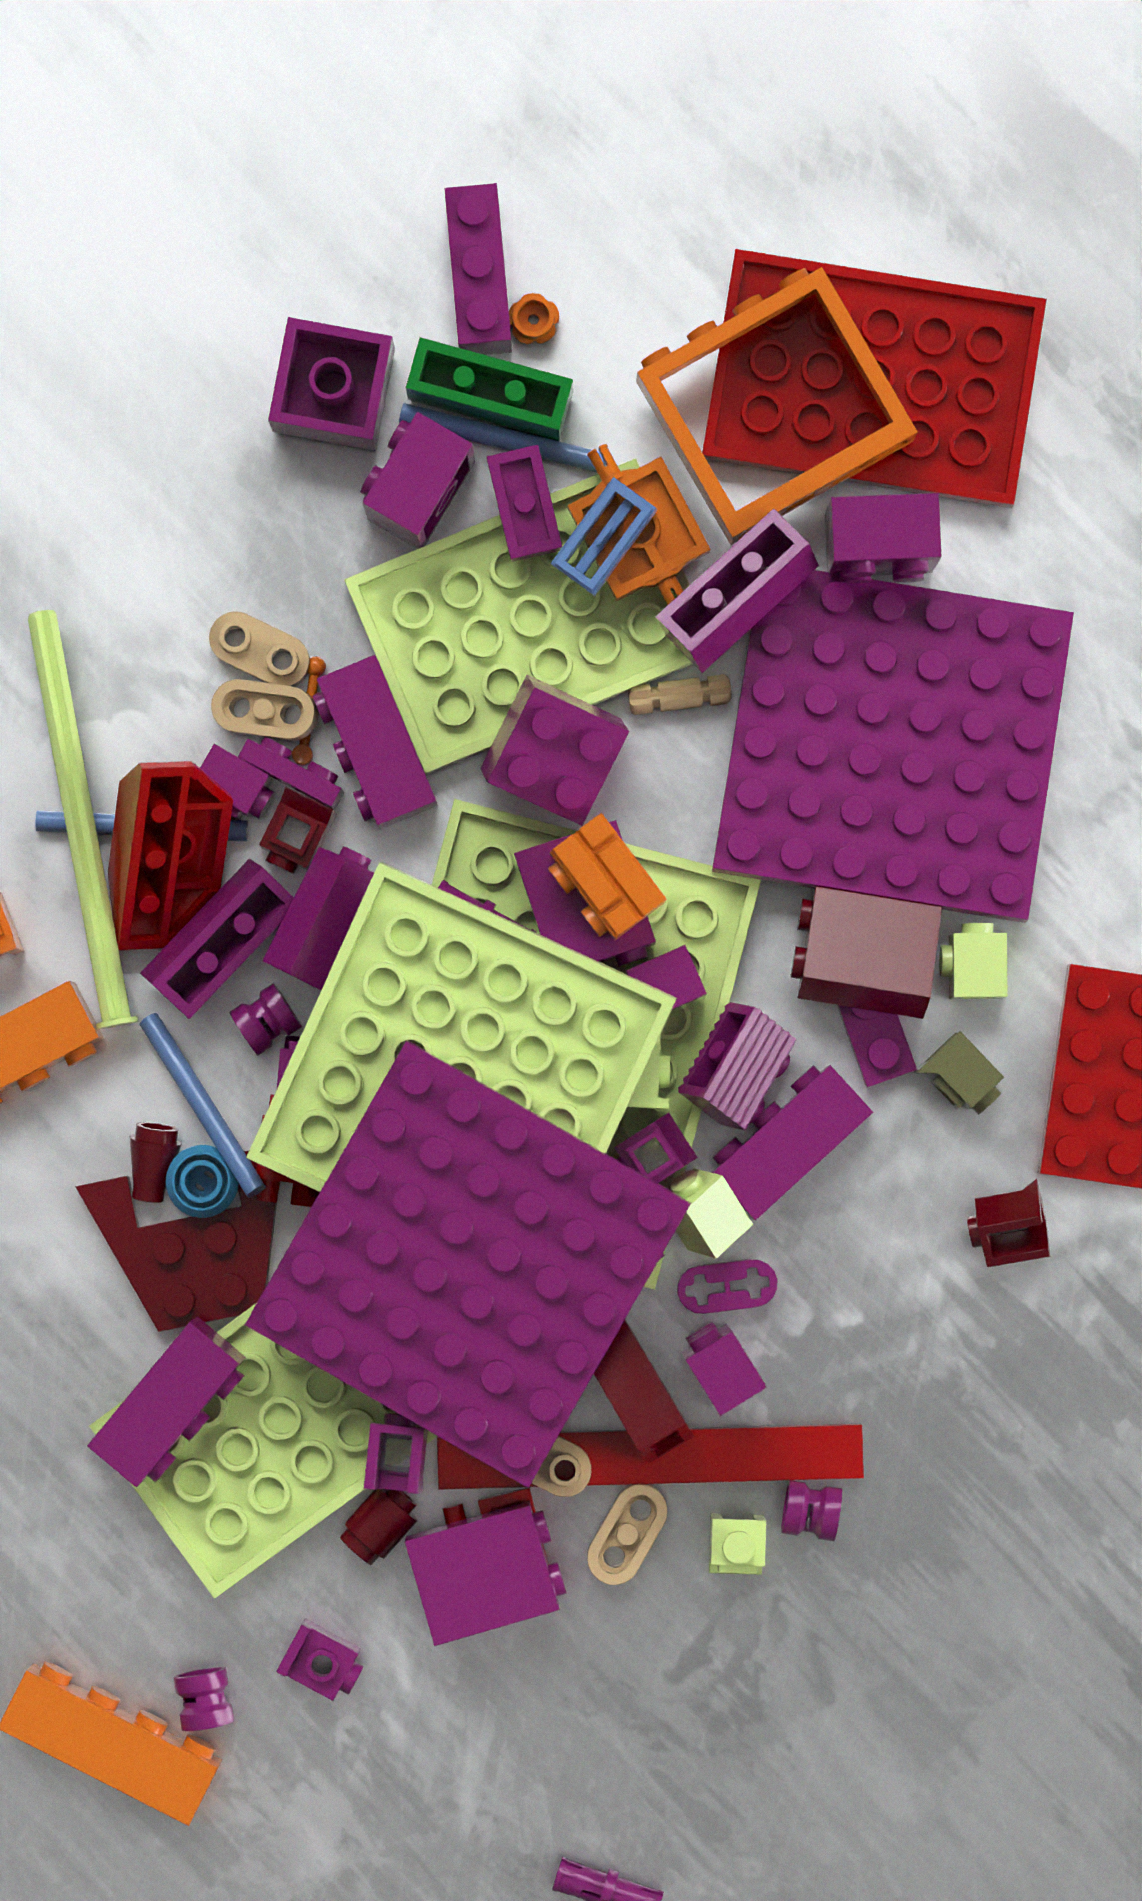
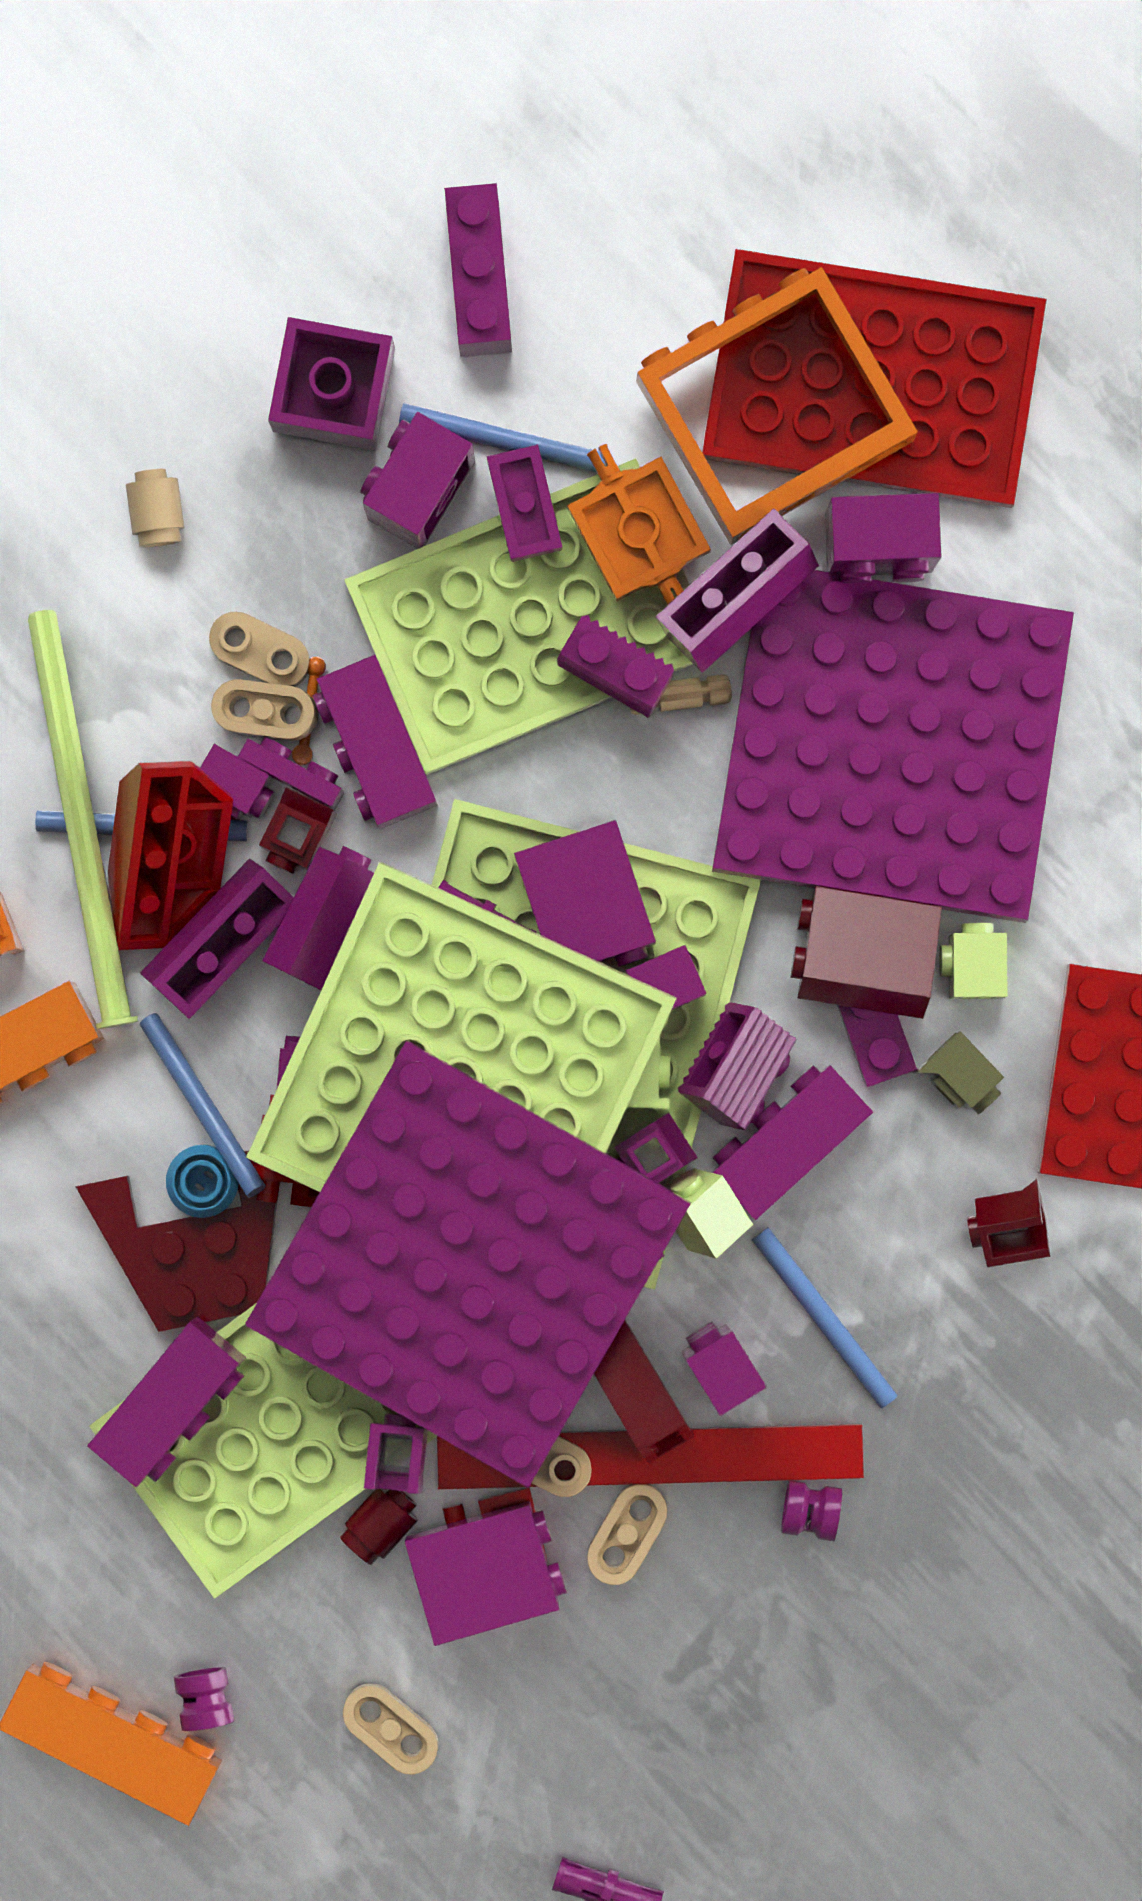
(151, 1155): dark red cone -> none
(155, 508): none -> tan brick
(274, 1010): magenta wheel -> none
(314, 1641): magenta brick -> none
(388, 1730): none -> tan plate
(489, 389): green brick -> none
(533, 305): orange plate -> none
(554, 750): magenta brick -> none
(606, 878): orange brick -> none
(615, 666): none -> magenta brick
(630, 500): medium blue tile -> none
(729, 1298): magenta beam -> none
(737, 1545): yellowish green window -> none
(824, 1317): none -> medium blue bar

